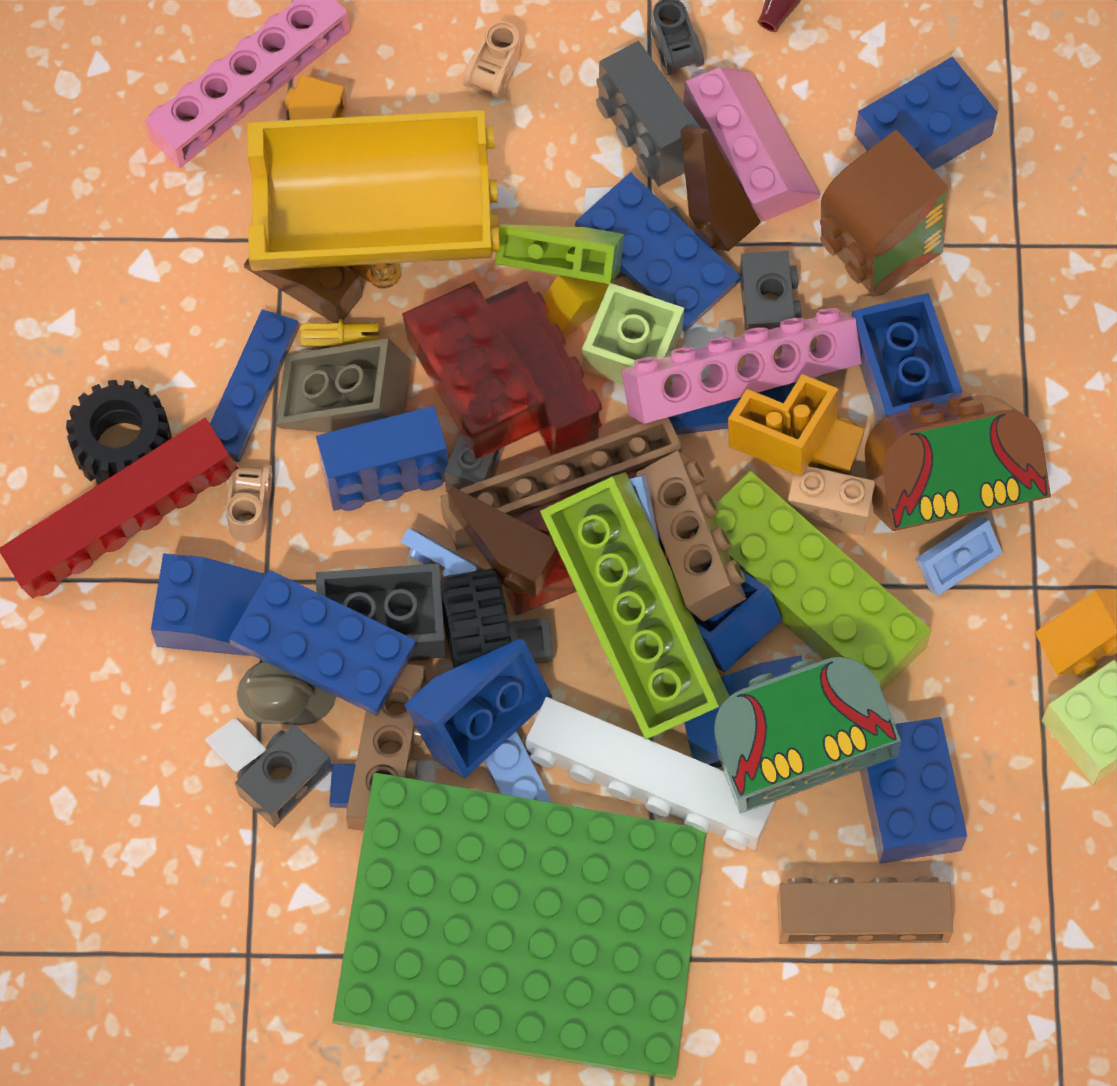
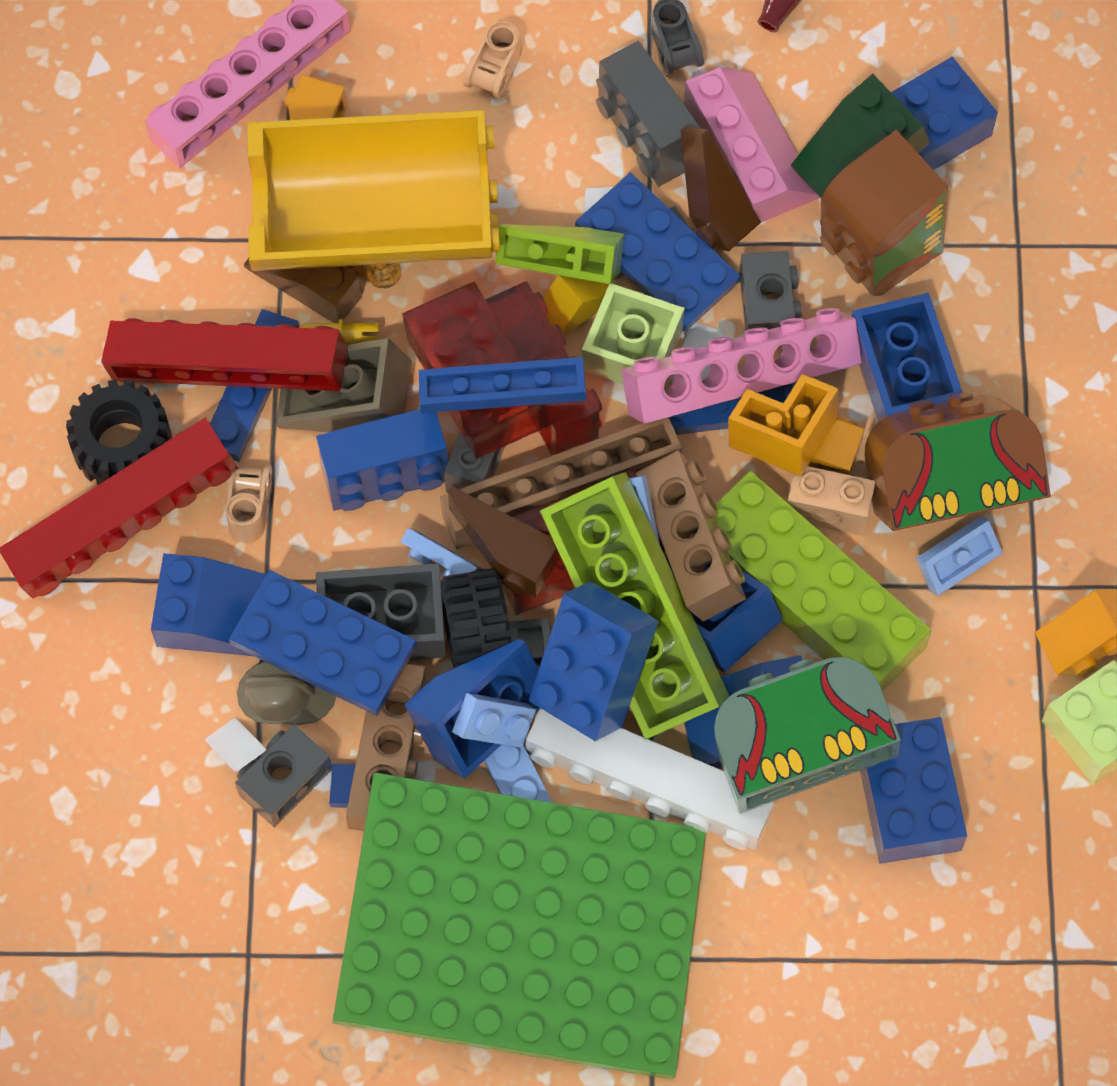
(225, 354): none -> red brick
(494, 720): none -> light blue plate
(502, 385): none -> blue plate
(593, 660): none -> blue brick
(854, 128): none -> dark green slope
(864, 911): medium nougat brick -> none

